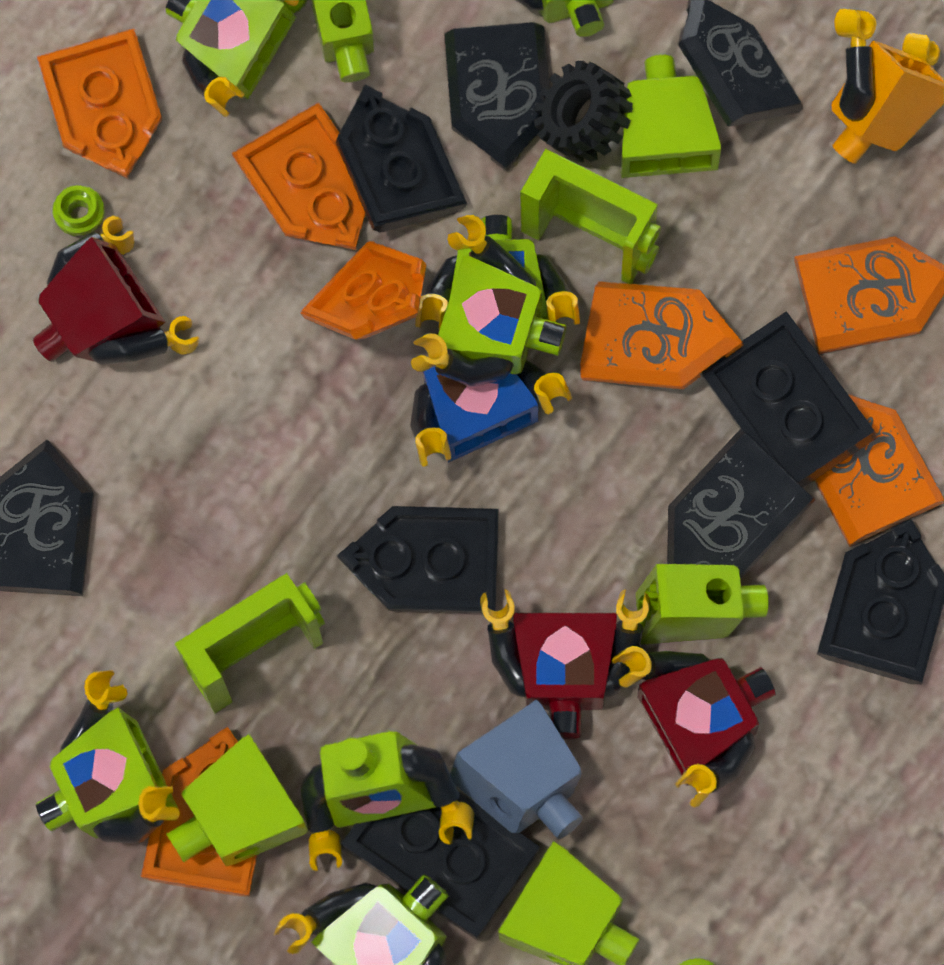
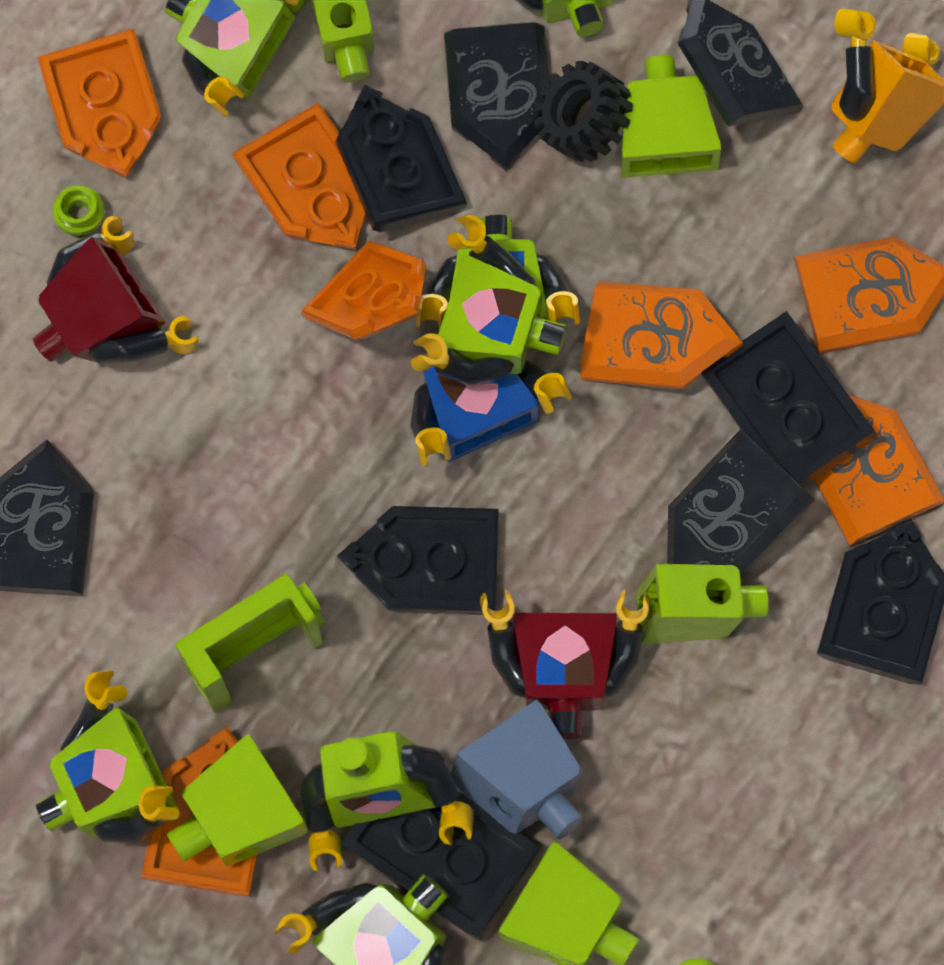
(593, 205): lime panel -> none
(699, 713): torso -> none

